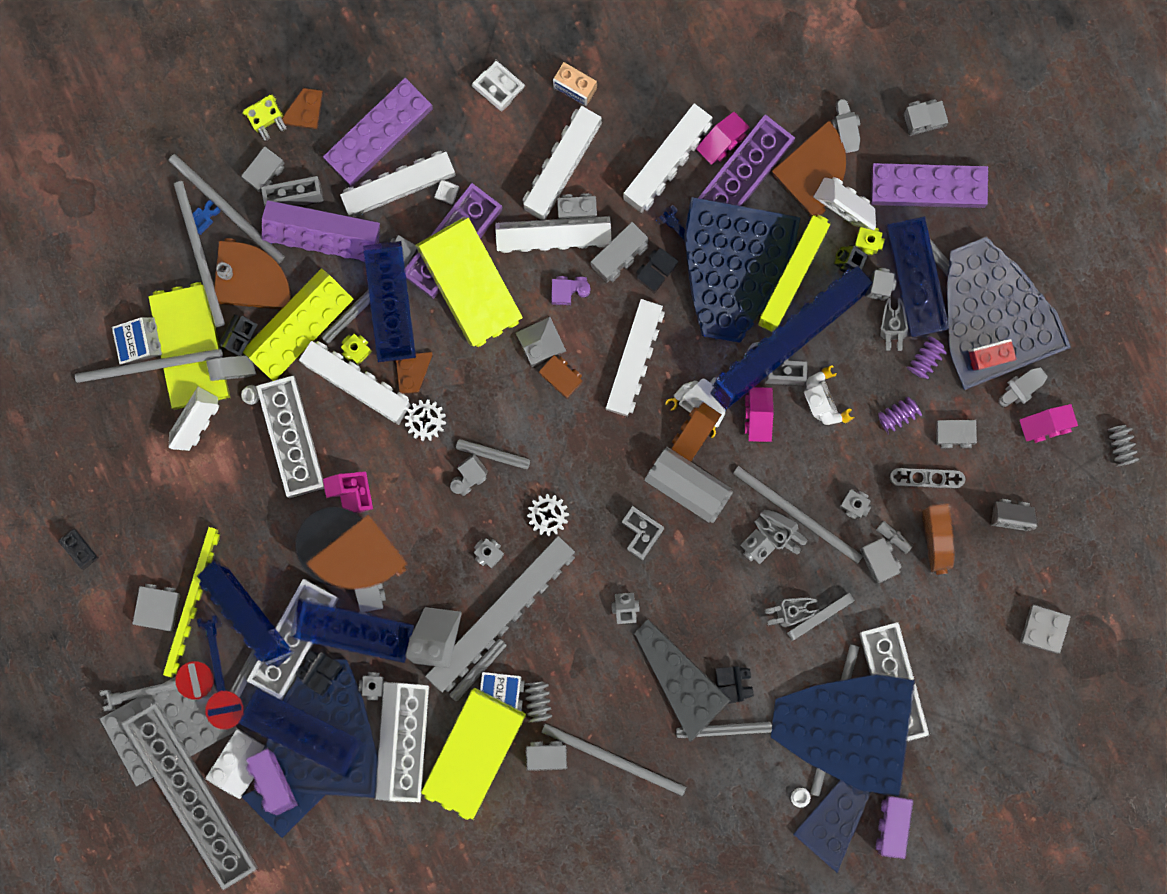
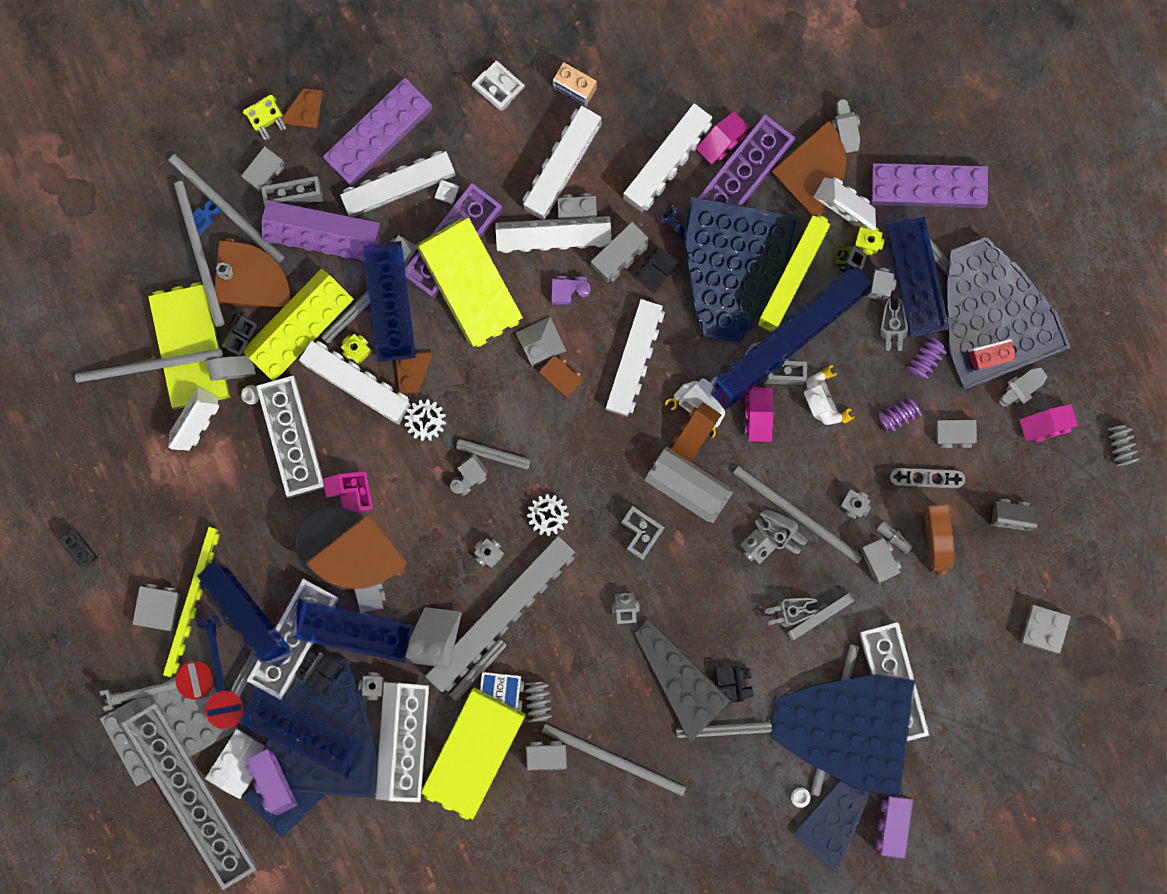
(137, 340): piece -> none
(925, 116): light grey brick -> none

